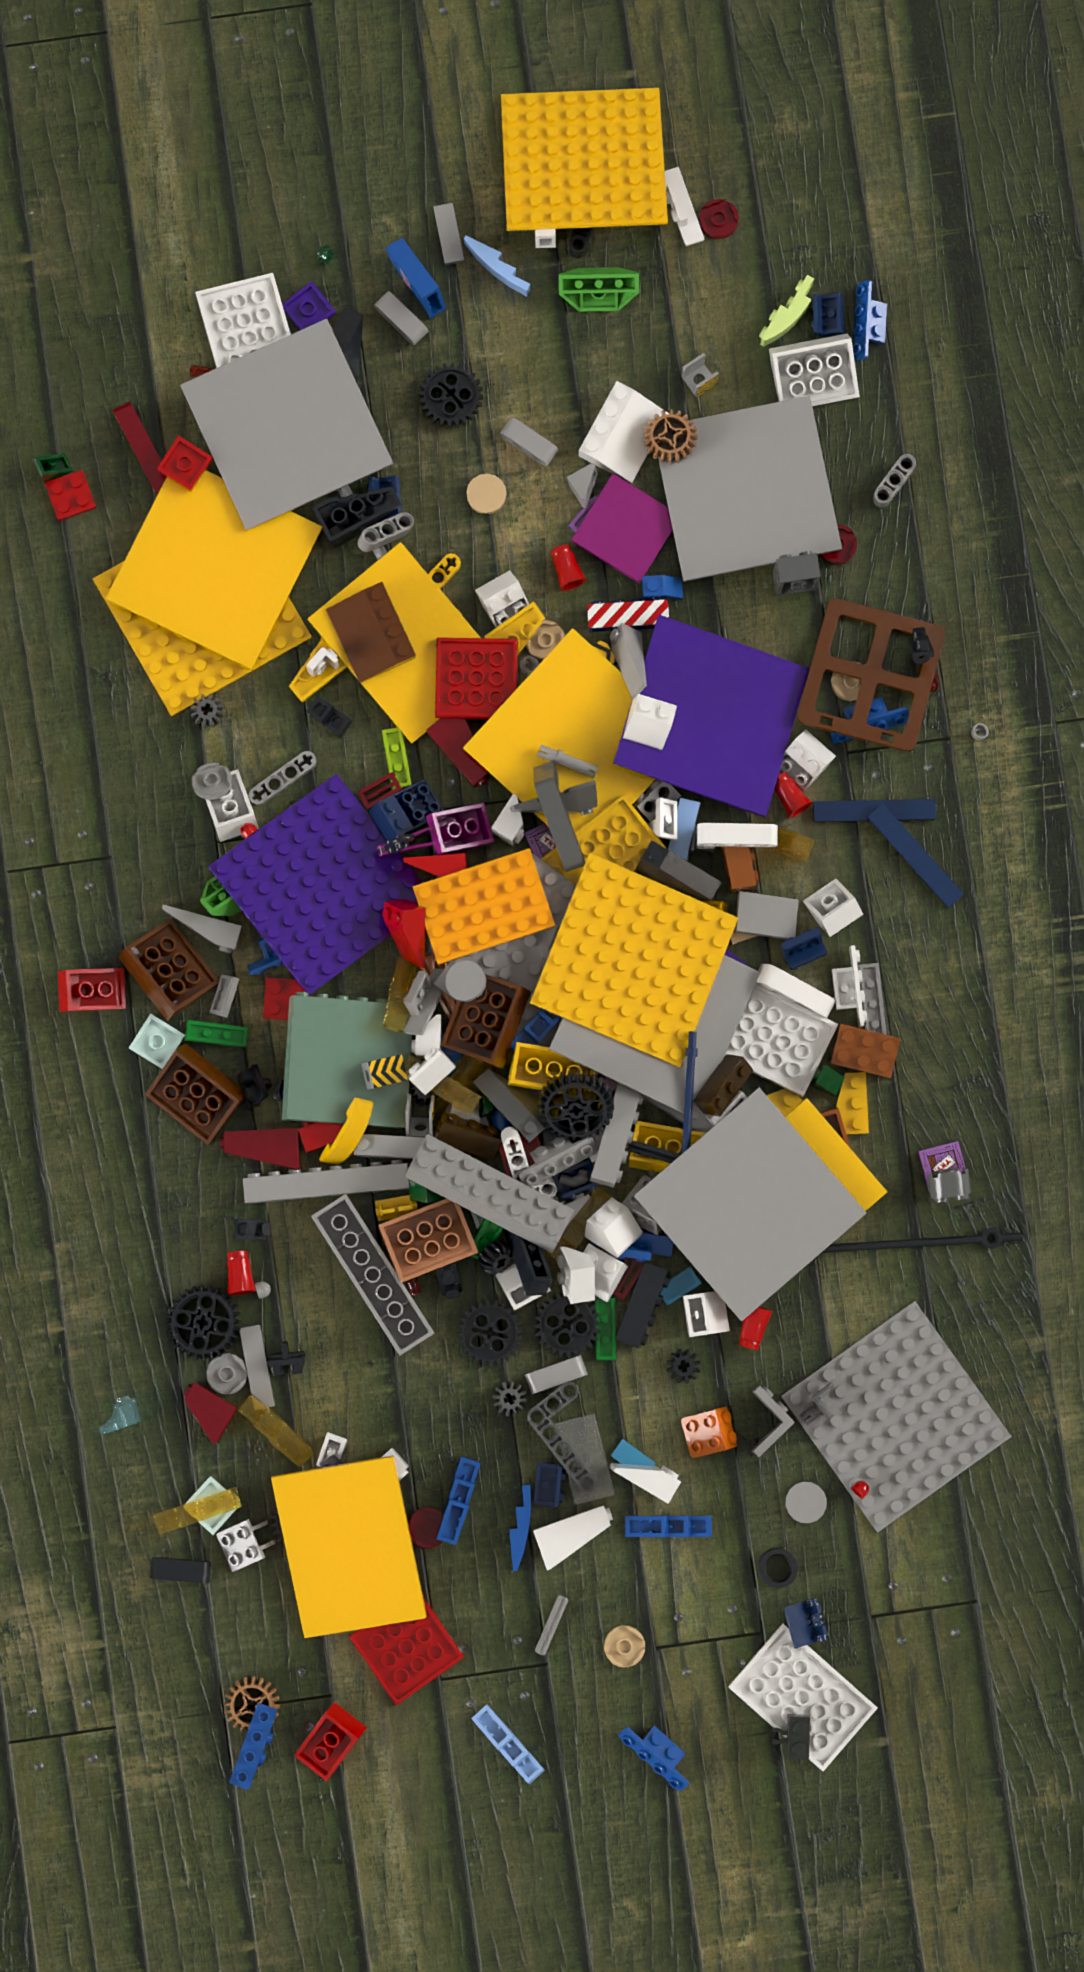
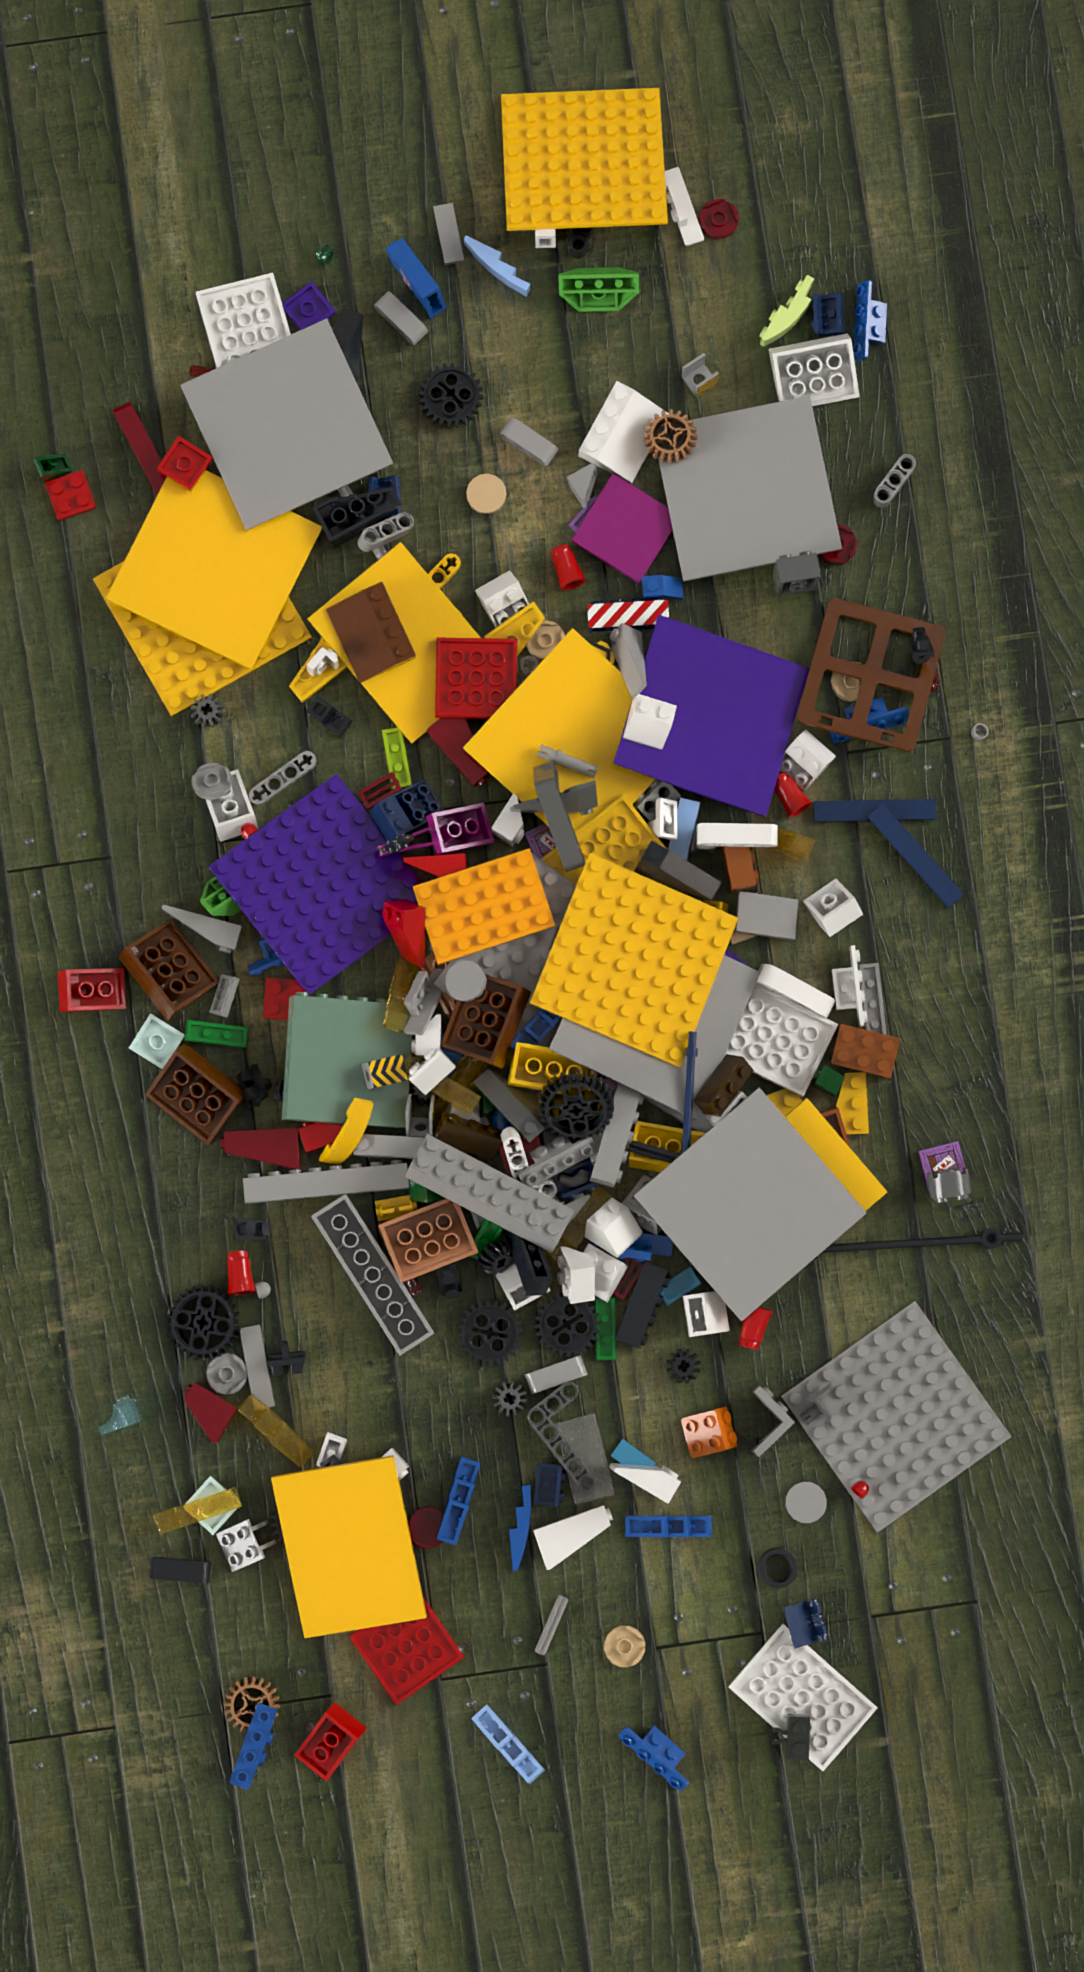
(803, 948): dark blue bracket -> none

